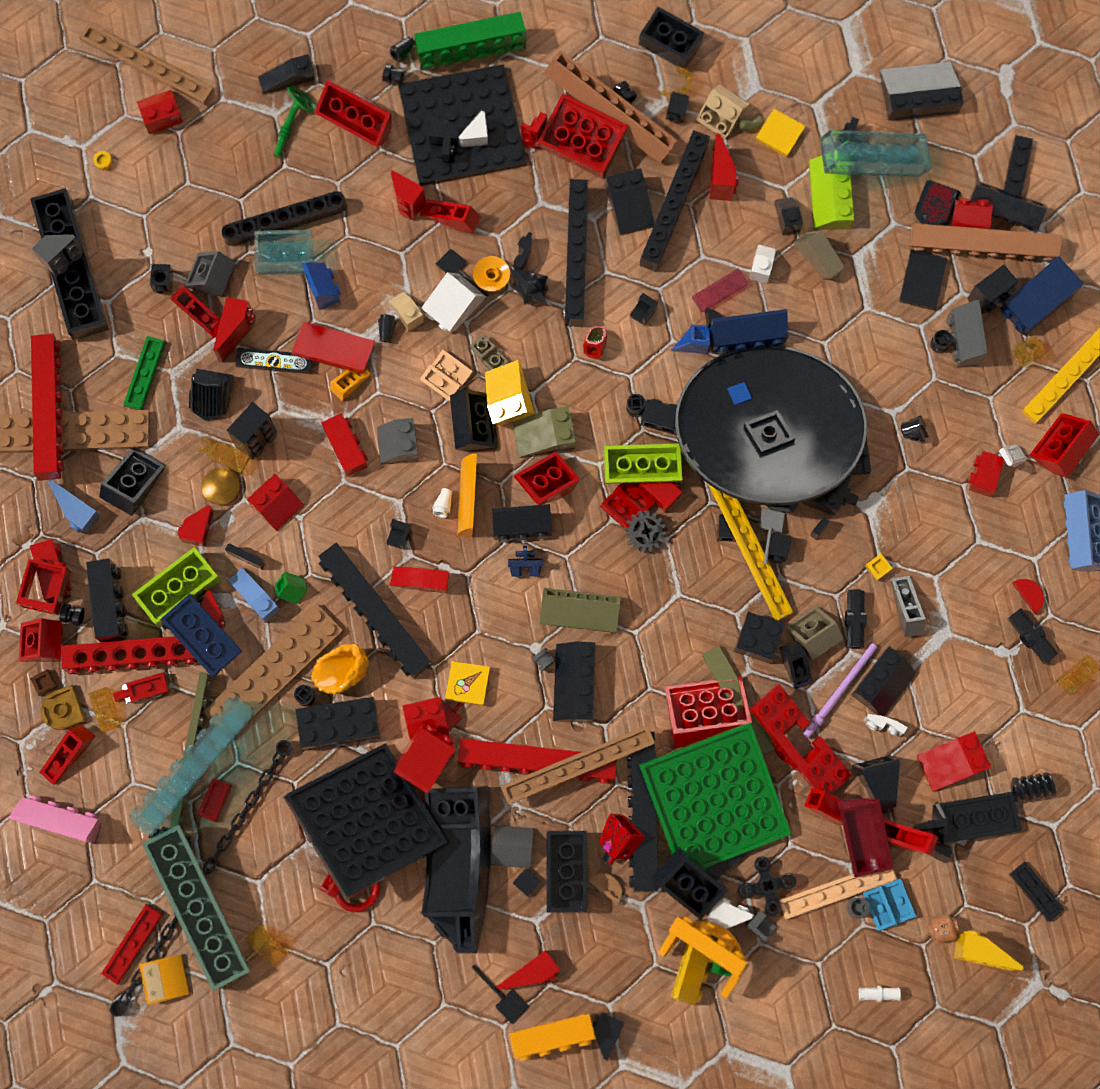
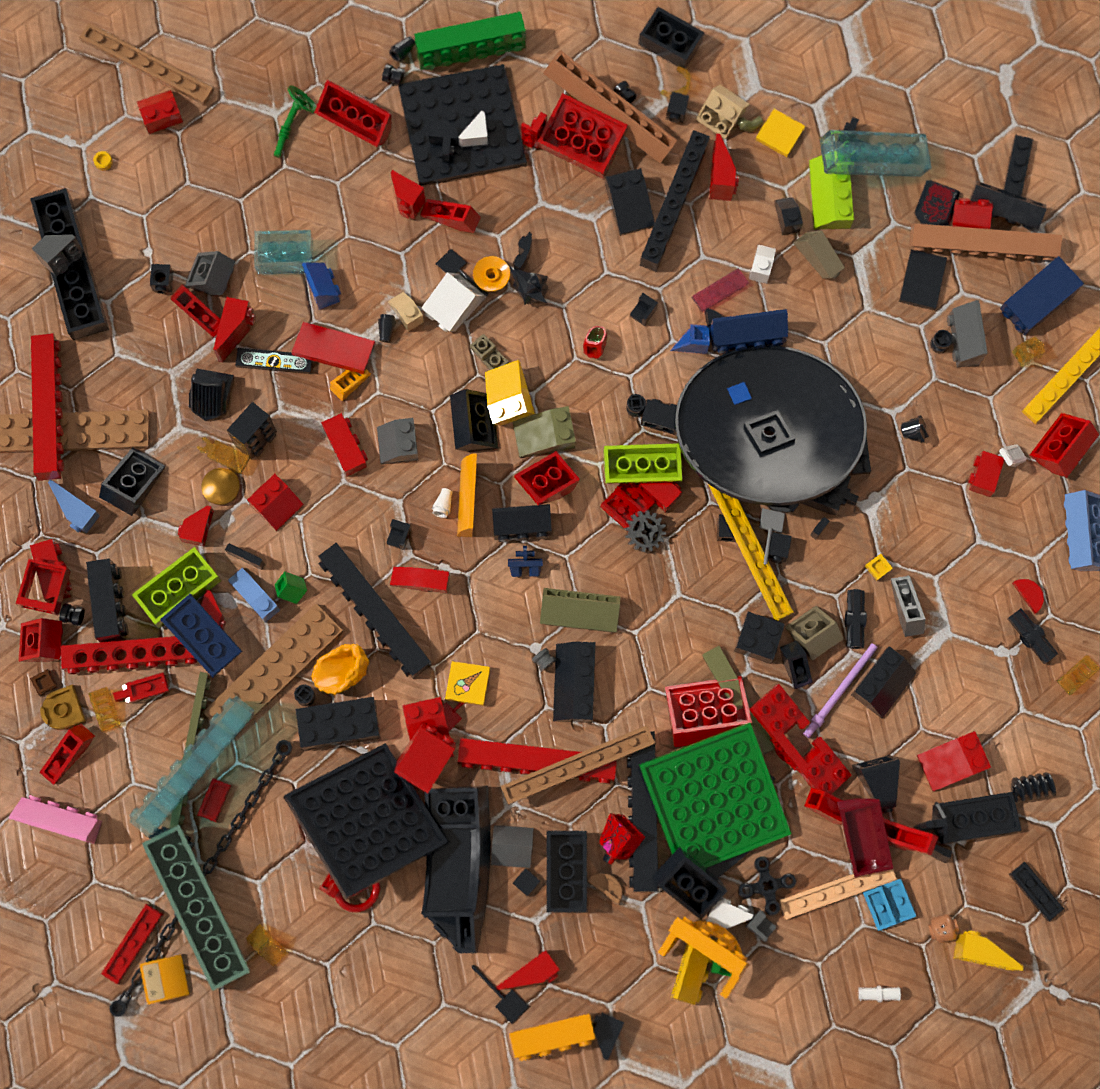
(144, 373): green tile -> none
(290, 211): black beam -> none
(292, 72): black slope -> none
(446, 375): light nougat slope -> none
(576, 253): black brick -> none
(861, 907): dark grey wheel -> none
(877, 722): white slope -> none
(921, 91): black slope -> none
(994, 289): black brick -> none

